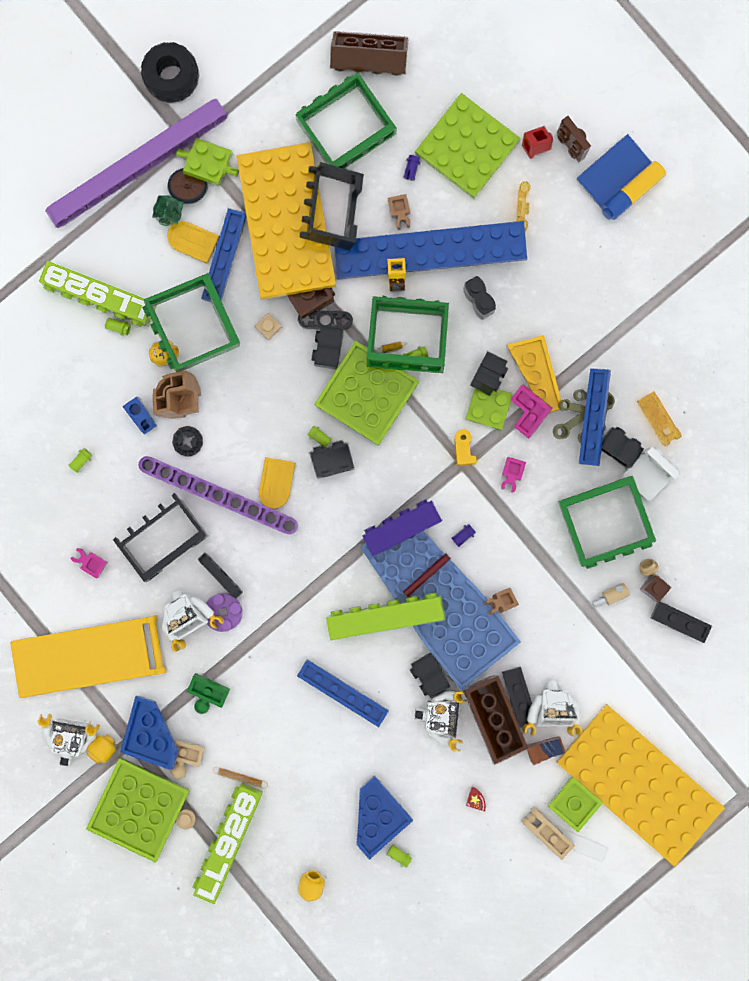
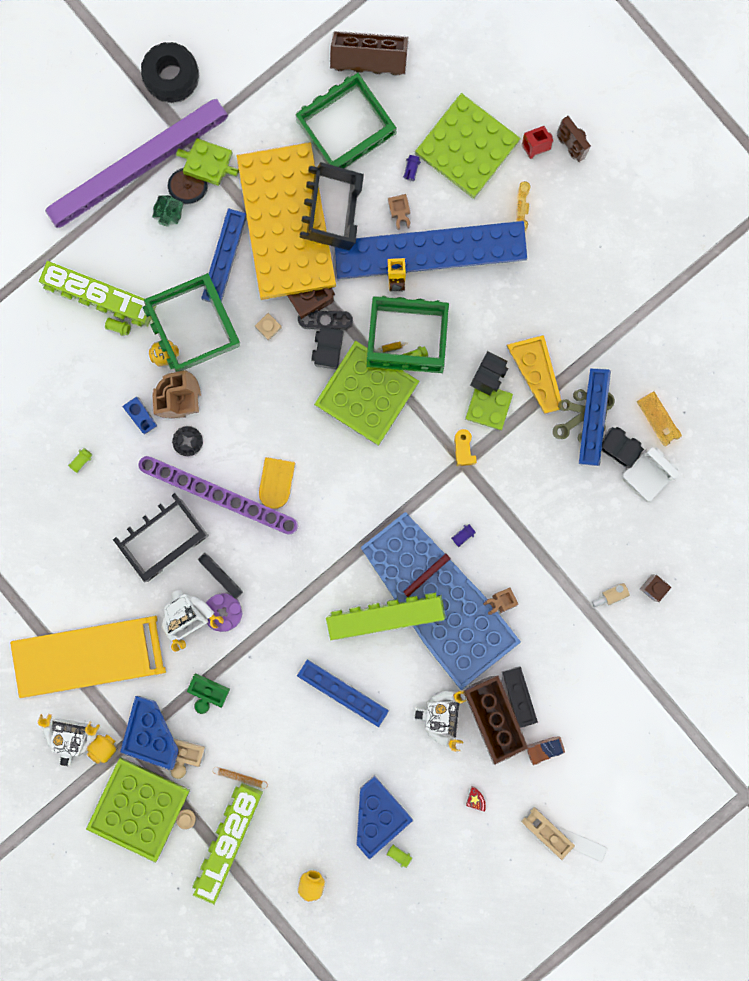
(91, 564): dark pink plate -> none
(192, 240): yellow window -> none
(319, 436): lime pin -> none
(331, 459): black slope -> none
(401, 528): dark purple brick -> none
(430, 675): black brick -> none
(482, 301): black brick -> none
(513, 471): dark pink plate -> none
(534, 410): dark pink plate -> none
(554, 709): white torso -> none
(575, 804): lime plate -> none
(609, 555): green window -> none
(620, 177): blue door -> none
(640, 785): yellow plate -> none
(648, 567): tan plate -> none
(681, 622): black plate -> none

